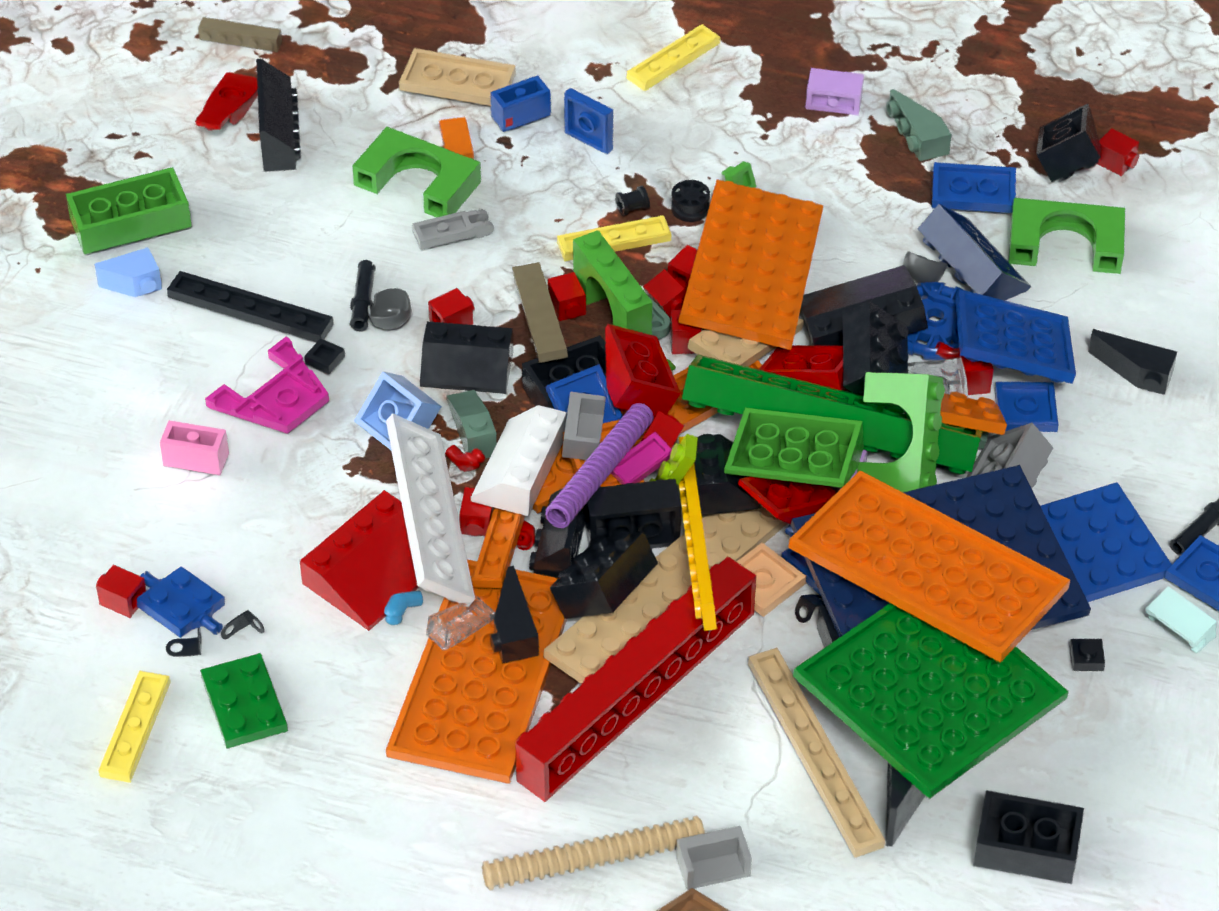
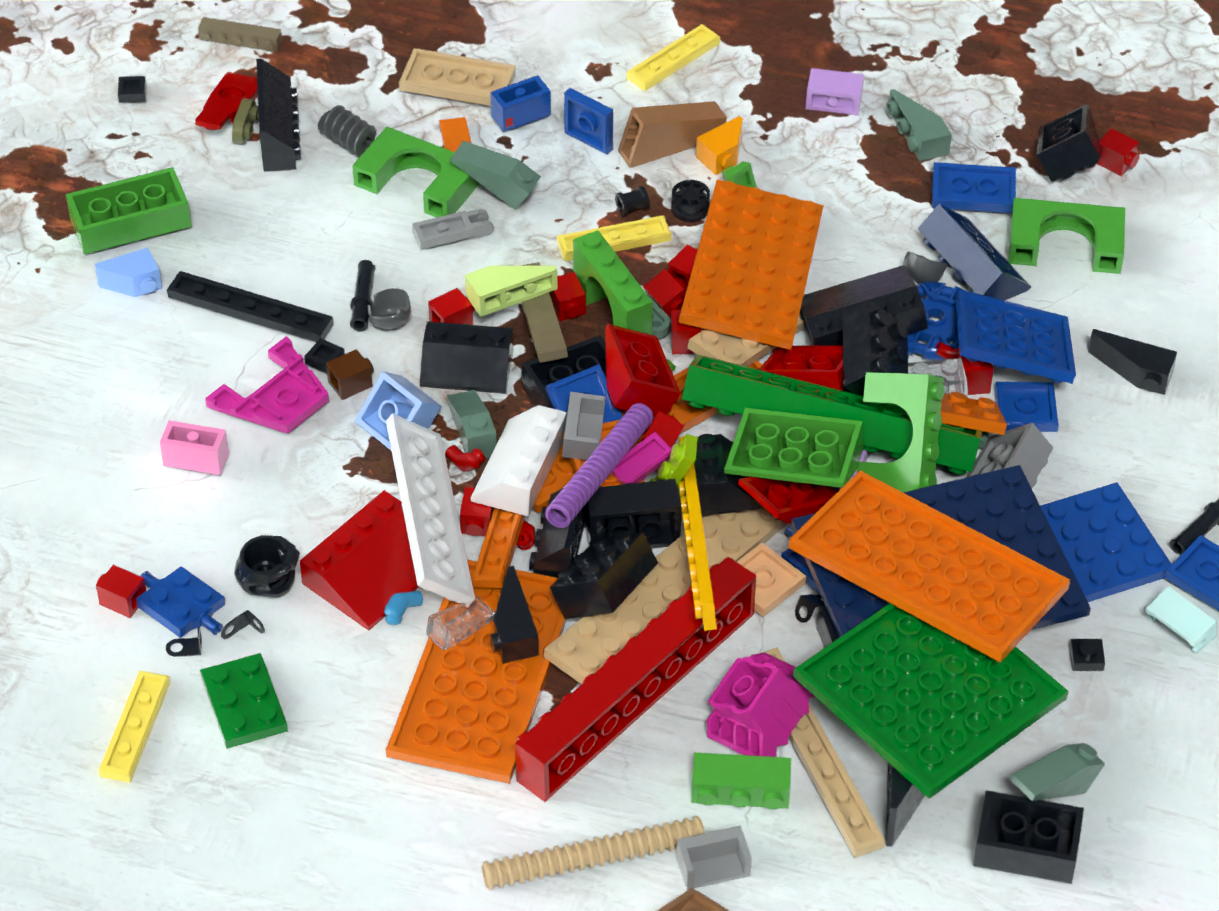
(132, 89): none -> black plate
(244, 120): none -> olive plate
(262, 567): none -> black helmet
(347, 129): none -> dark grey piece
(350, 374): none -> reddish brown brick
(497, 172): none -> sand green slope
(505, 286): none -> yellowish green slope
(666, 130): none -> medium nougat slope
(720, 146): none -> light orange slope
(741, 780): none -> bright green brick
(757, 705): none -> dark pink slope
(1060, 773): none -> sand green slope

